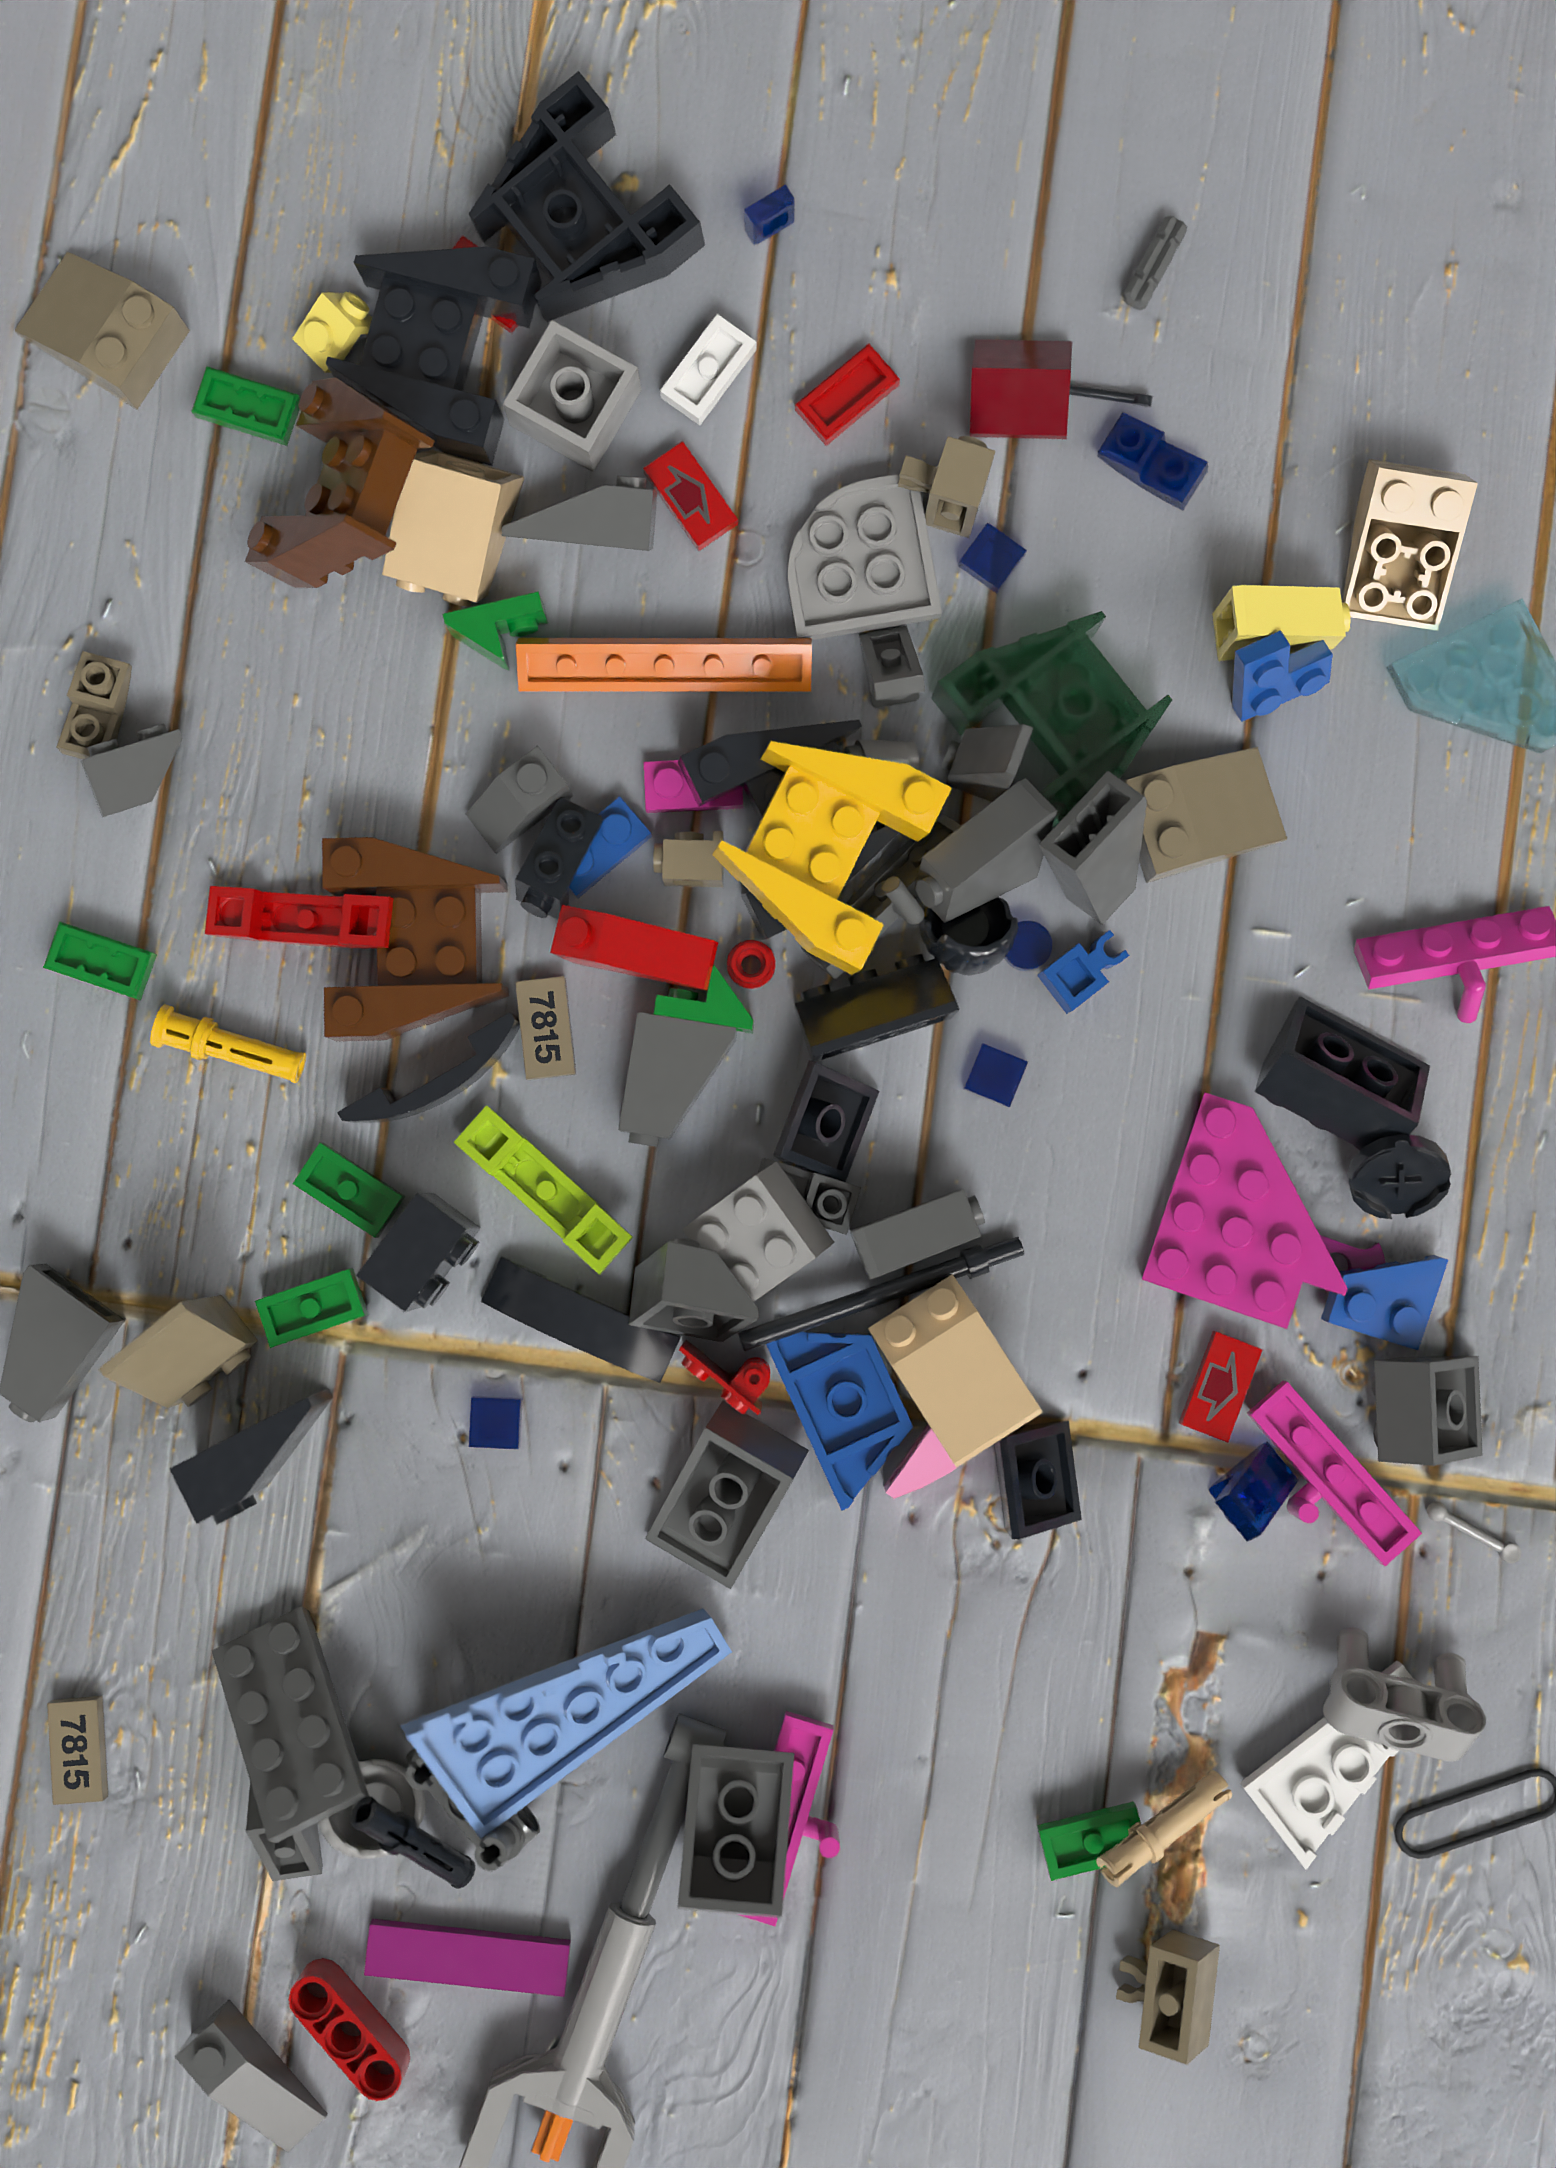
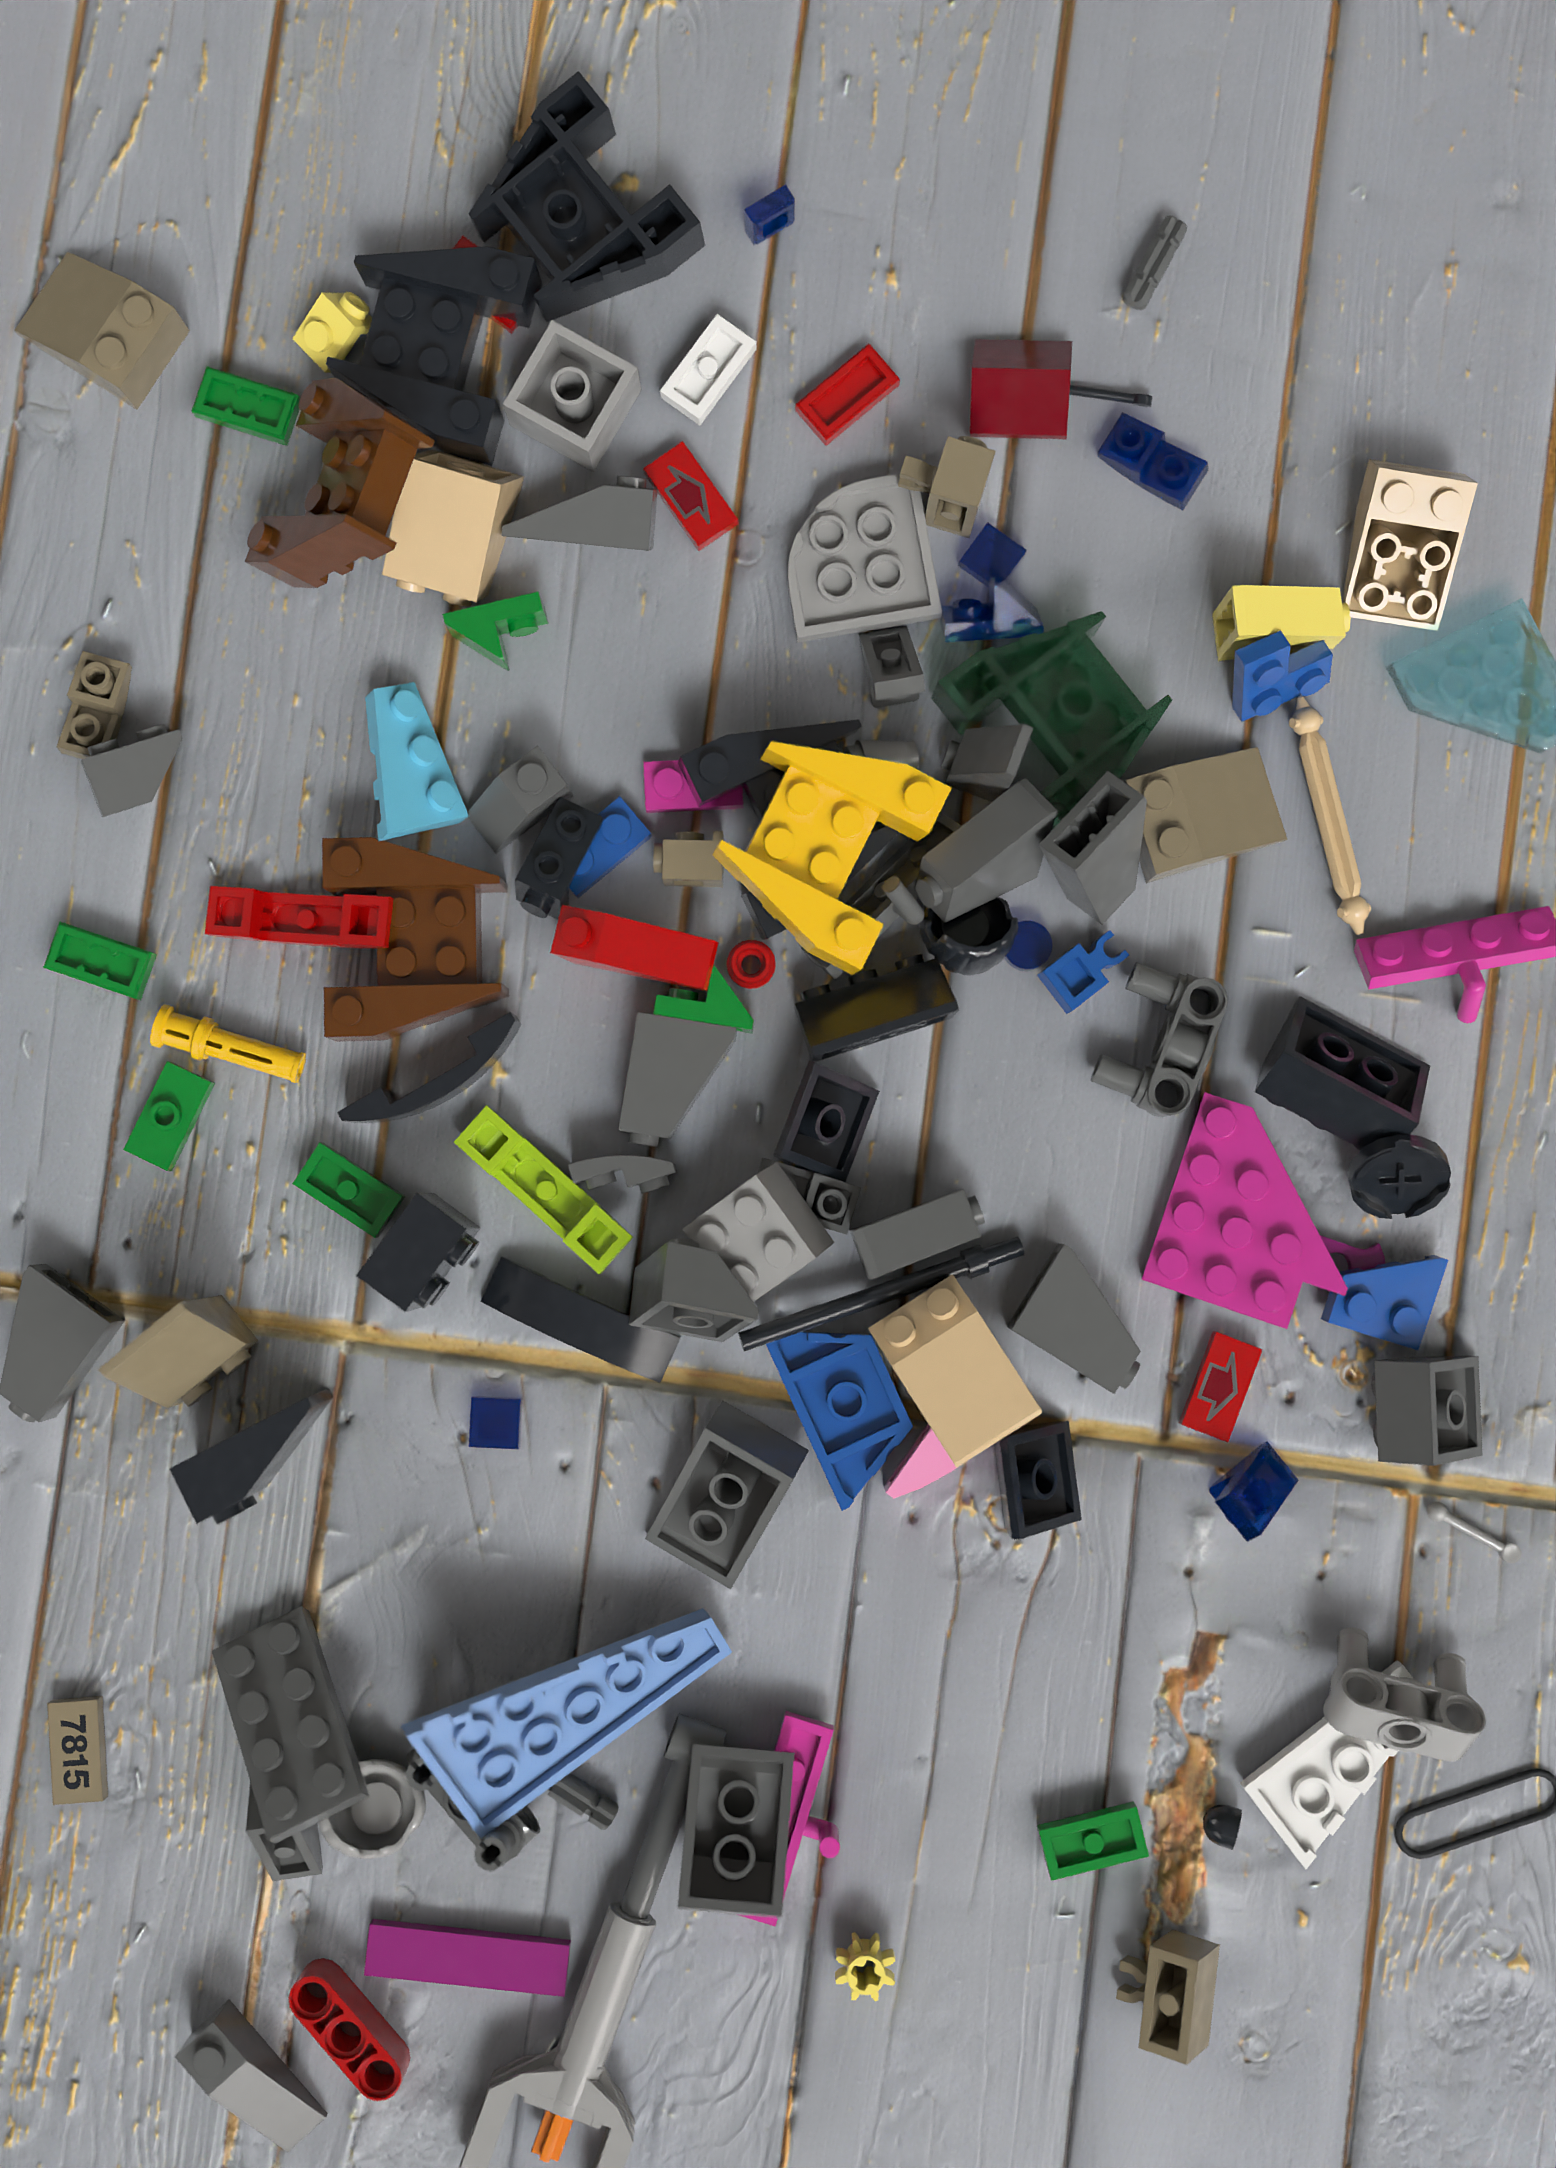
(169, 1116): none -> green plate
(311, 1307): green plate -> none
(399, 1834): black pin -> none
(412, 772): none -> medium azure wing
(545, 1028): dark tan tile -> none
(582, 1799): none -> dark grey axle
(637, 1170): none -> dark grey slope
(665, 664): orange plate -> none
(741, 1389): red hinge -> none
(873, 1977): none -> light yellow gear
(995, 1075): clear blue tile -> none
(1003, 617): none -> clear blue slope
(1076, 1323): none -> dark grey slope
(1150, 1839): tan pin -> none
(1180, 1048): none -> dark grey piece
(1222, 1825): none -> black hinge
(1330, 816): none -> tan wheel
(1332, 1475): dark pink plate -> none

